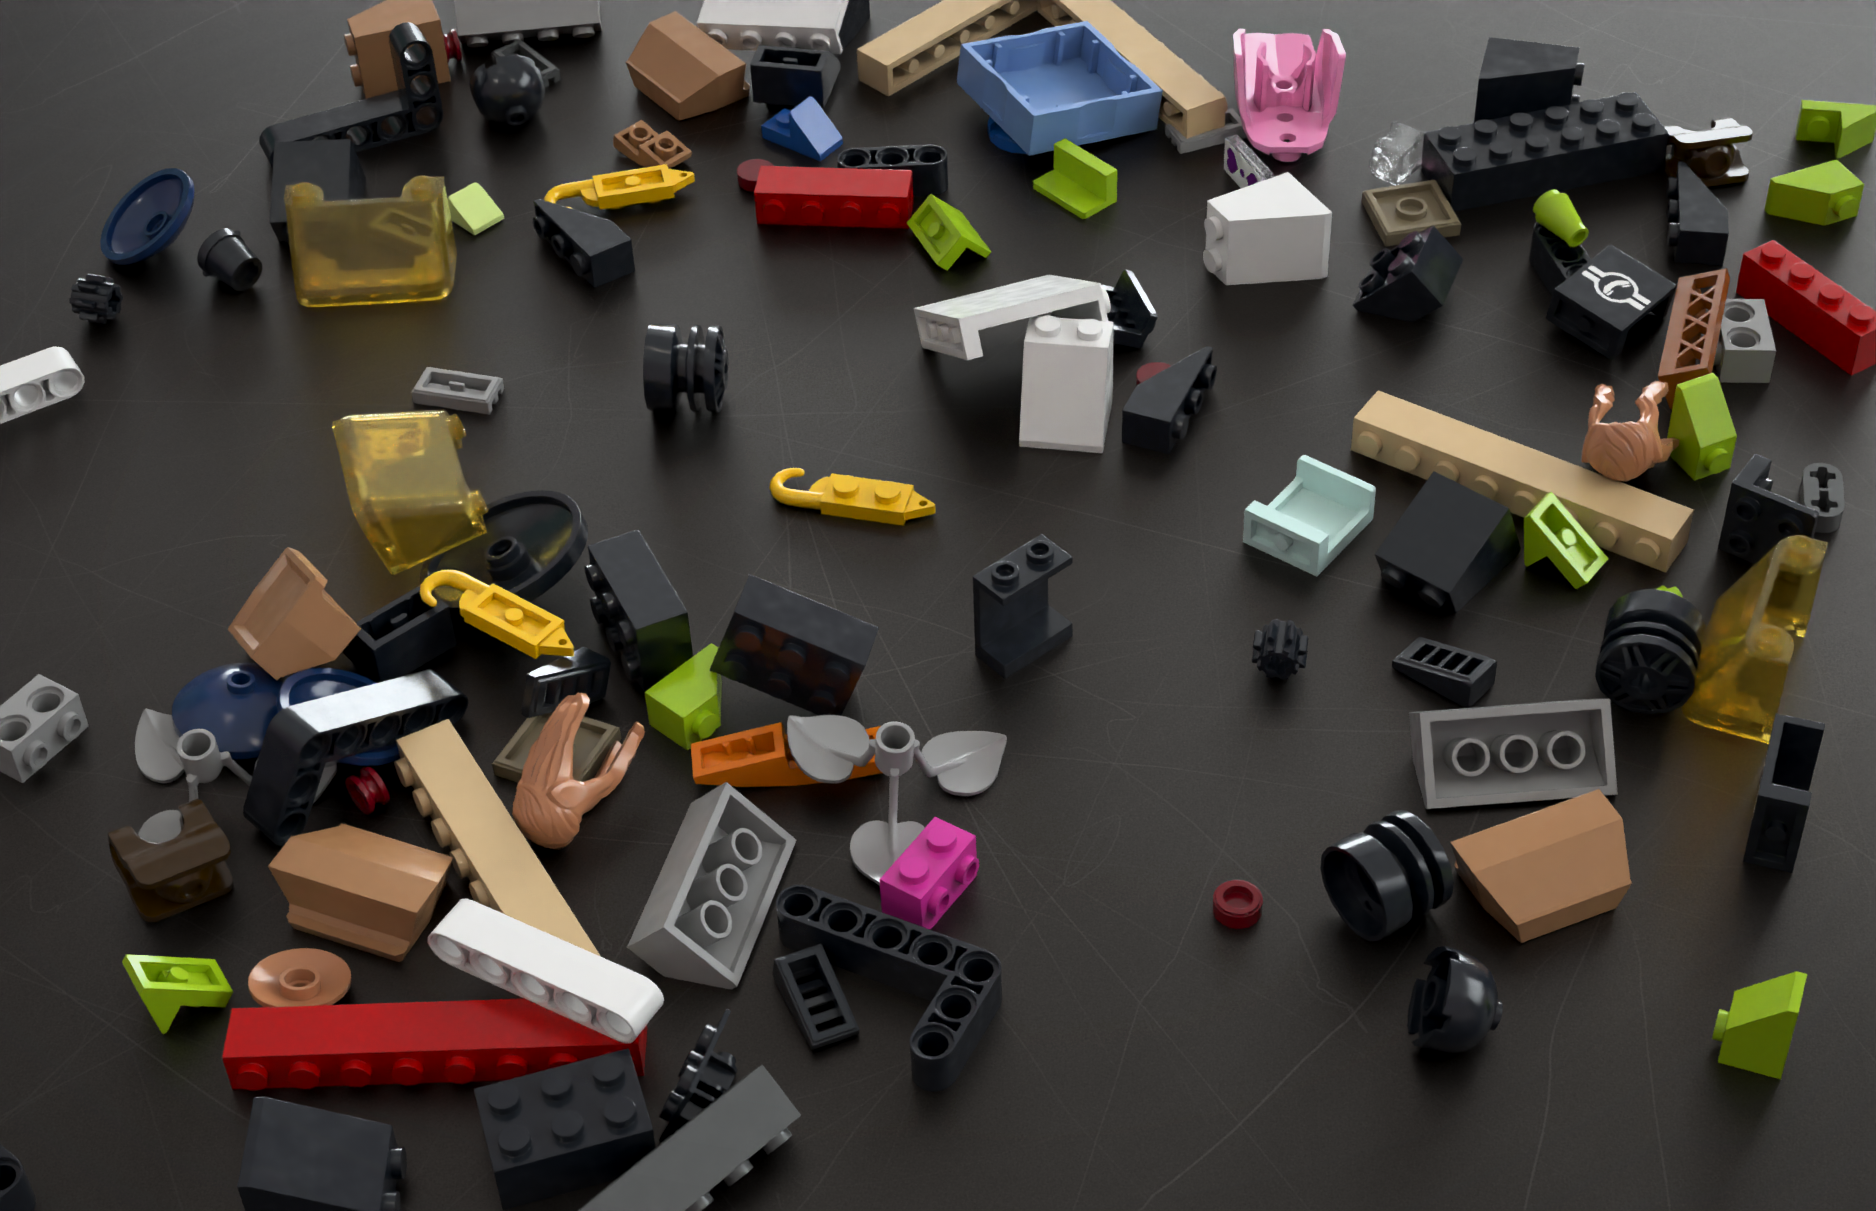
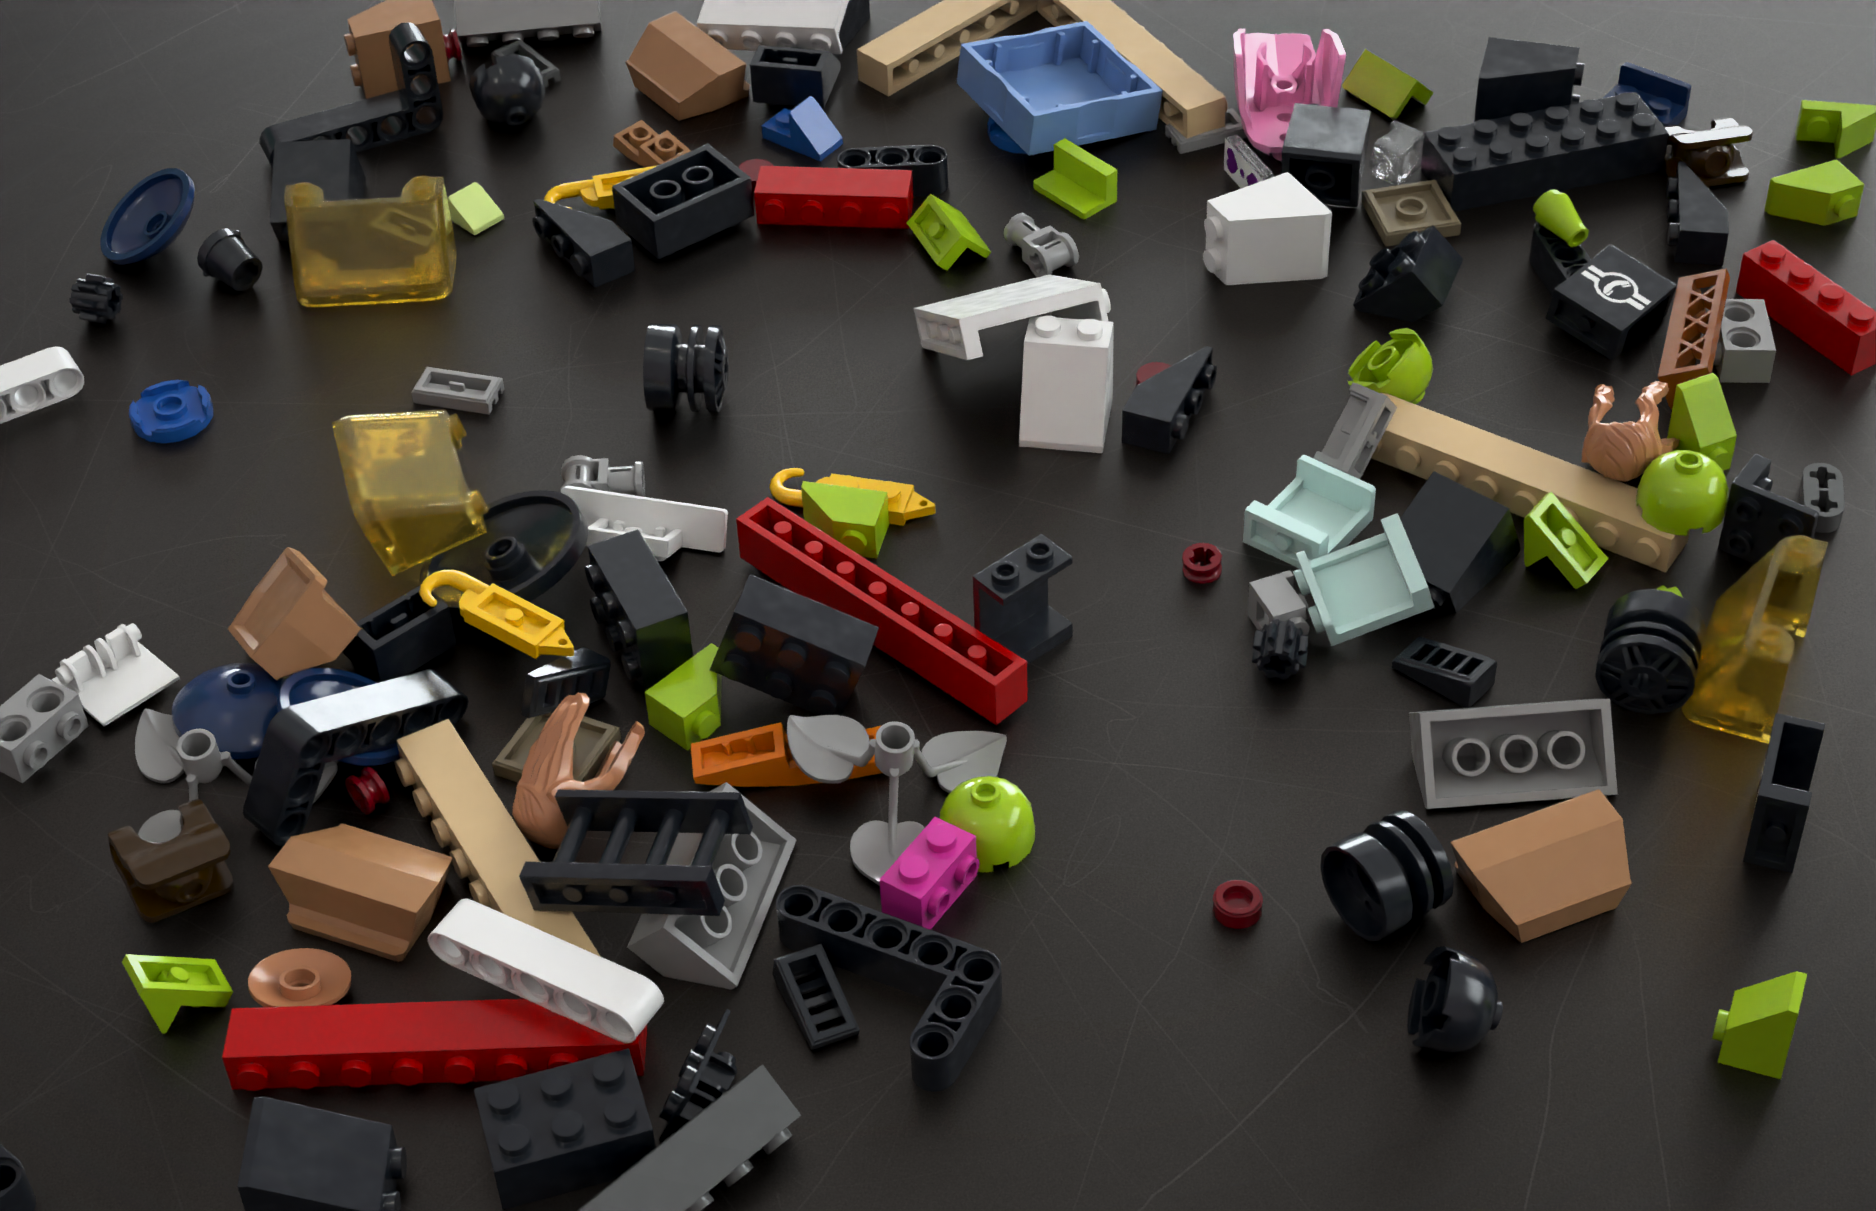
(116, 675): none -> white hinge
(171, 411): none -> blue tile
(599, 475): none -> light grey connector
(637, 887): none -> black fence
(661, 522): none -> white bracket
(683, 201): none -> black brick
(848, 515): none -> lime slope
(909, 624): none -> red brick
(997, 817): none -> lime cylinder
(1041, 248): none -> light grey connector
(1130, 311): black bracket -> none
(1202, 552): none -> dark red bush
(1276, 599): none -> light grey brick
(1327, 151): none -> black slope
(1357, 431): none -> light grey hinge
(1364, 584): none -> light aqua panel
(1384, 85): none -> lime panel
(1395, 368): none -> lime cylinder
(1662, 94): none -> dark blue bracket
(1683, 493): none -> lime cylinder

